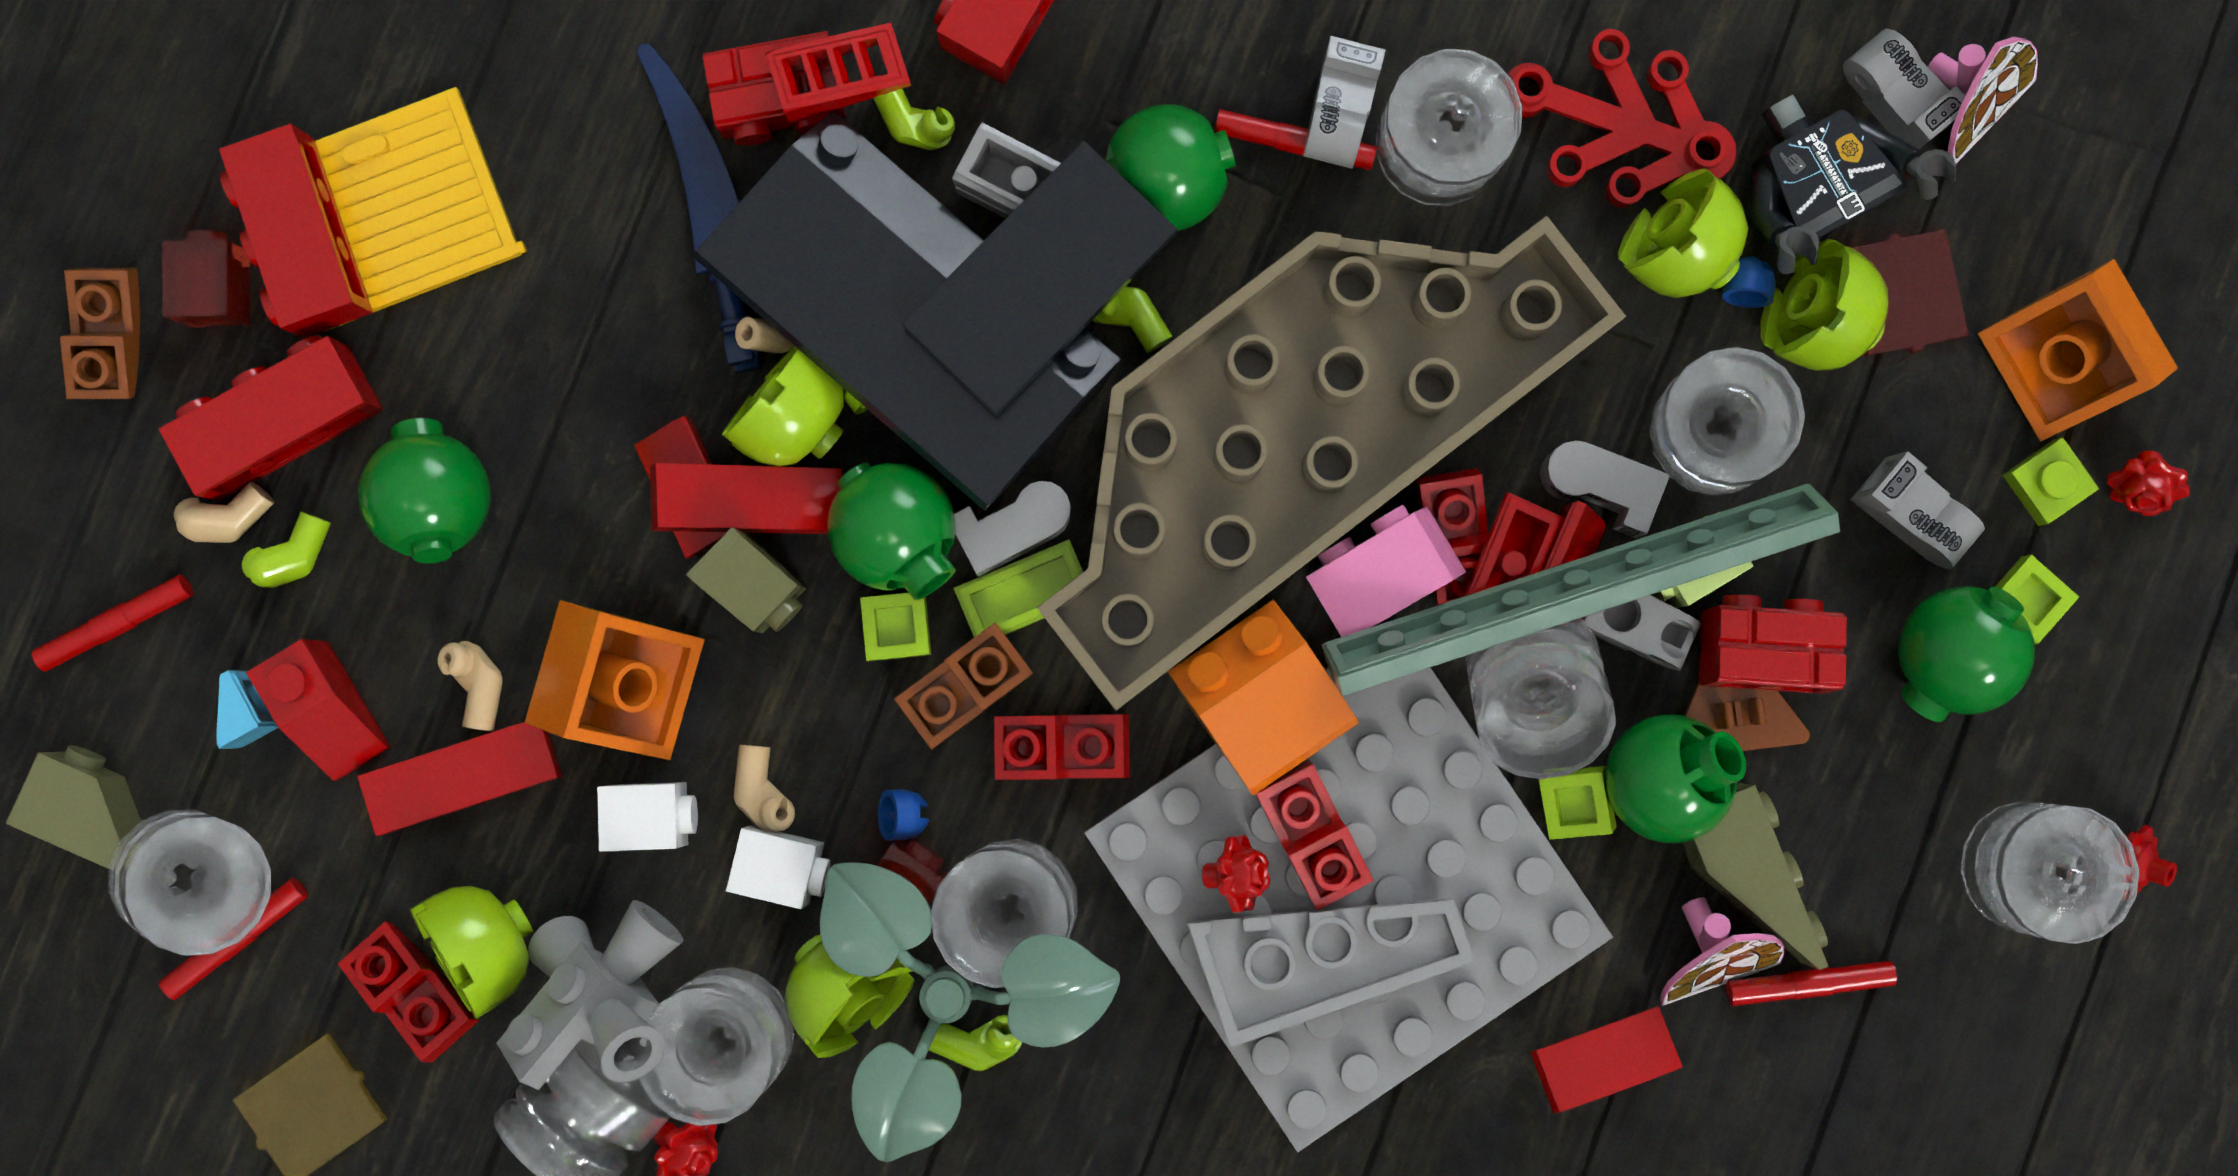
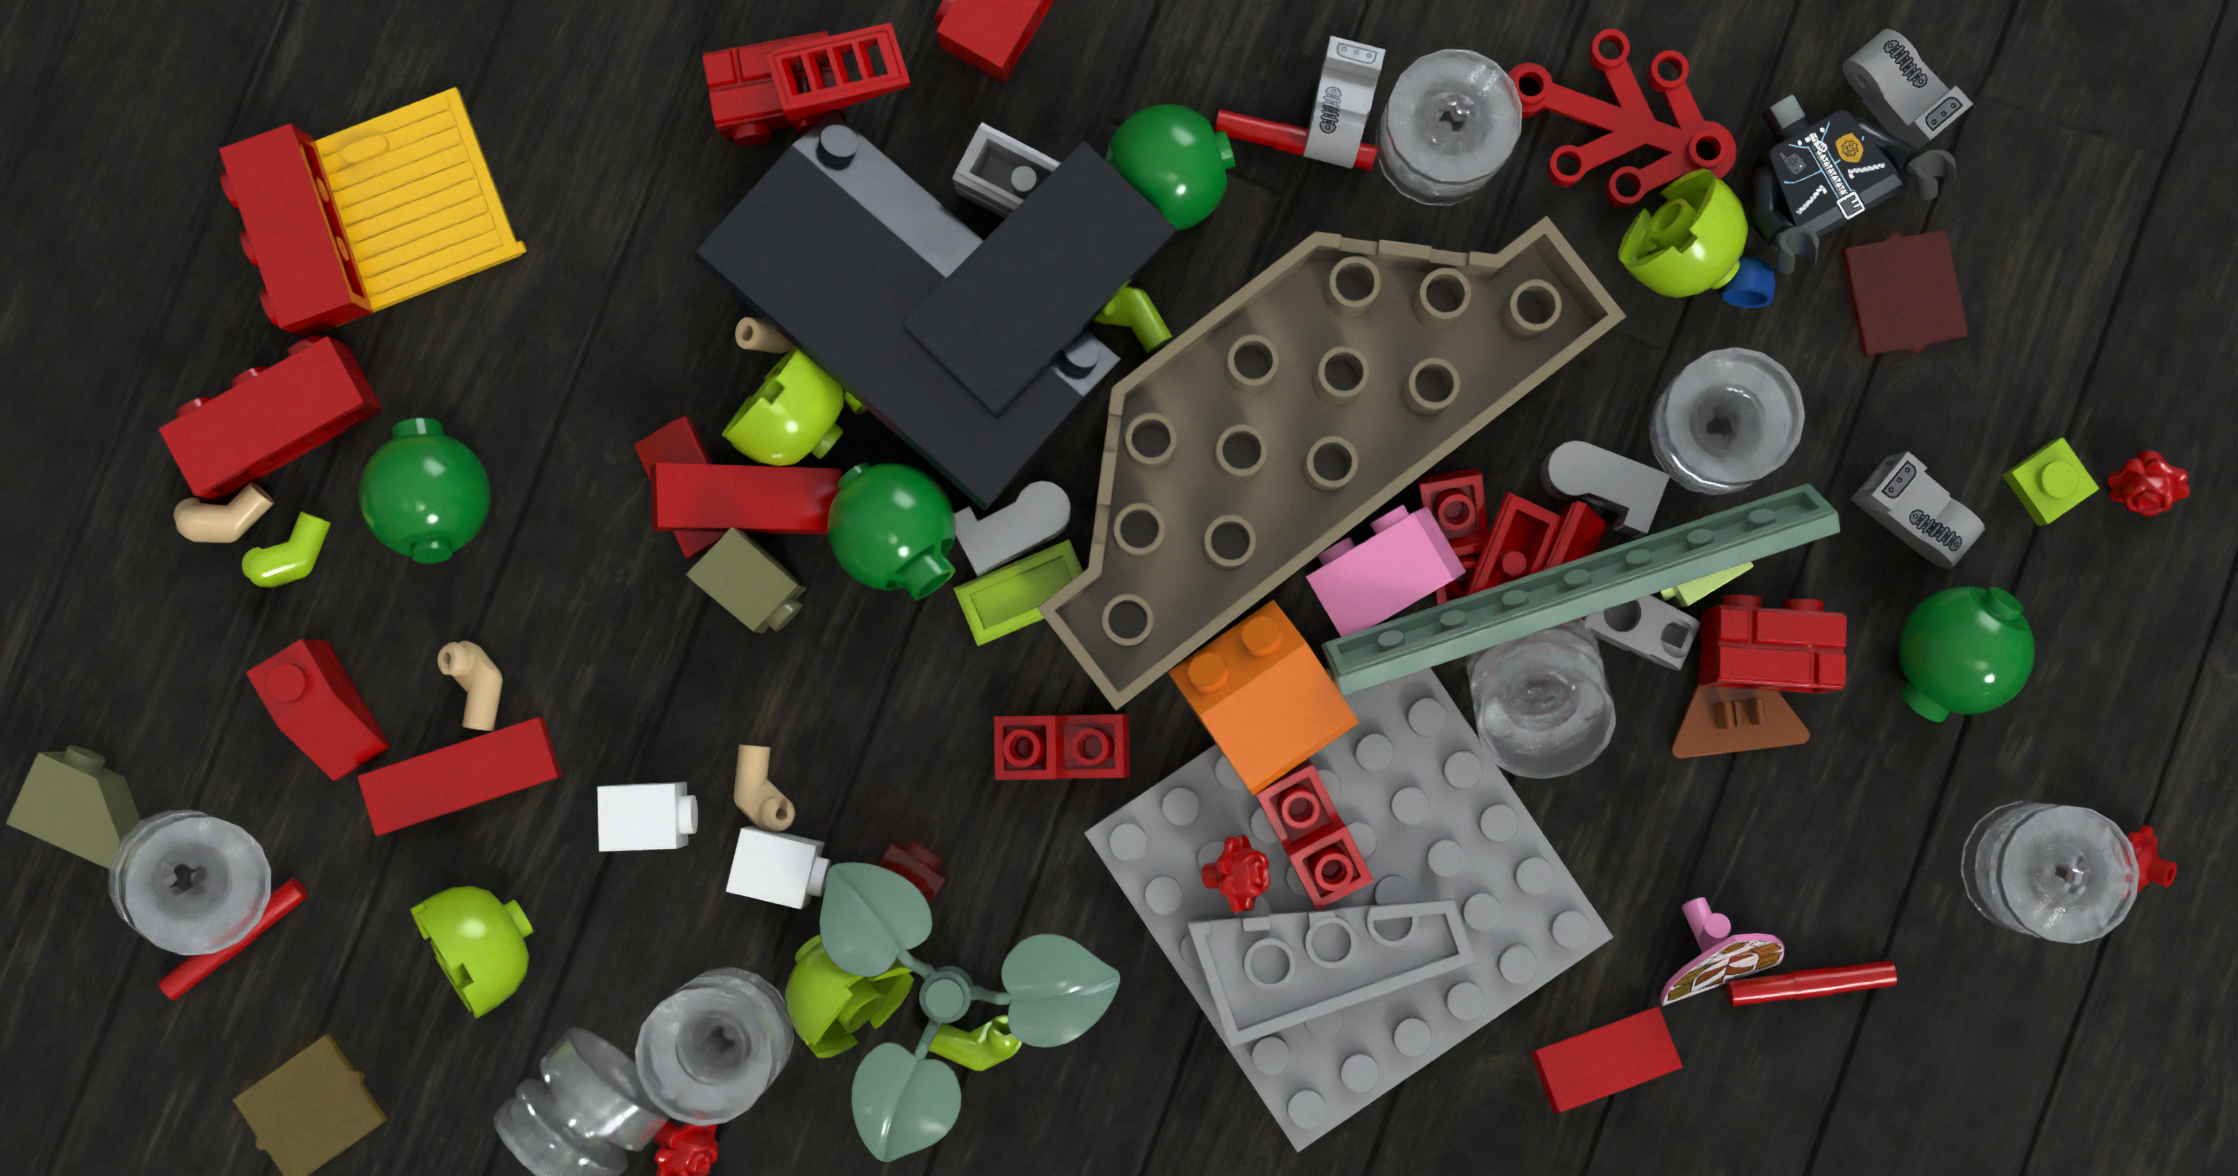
(104, 338): dark orange slope -> none
(112, 623): red piece -> none
(205, 281): clear red brick -> none
(241, 712): medium azure slope -> none
(409, 990): red slope -> none
(592, 998): light grey brick -> none
(614, 681): orange slope -> none
(707, 189): dark blue sword -> none
(895, 627): lime plate -> none
(900, 814): blue hinge -> none
(914, 125): lime arm -> none
(963, 686): dark orange slope -> none
(969, 919): clear wheel -> none
(1577, 804): lime plate -> none
(1673, 777): green brick -> none
(1759, 879): olive slope -> none
(1827, 310): lime cylinder -> none
(1989, 85): shield -> none
(2040, 593): lime plate -> none
(2078, 351): orange slope -> none

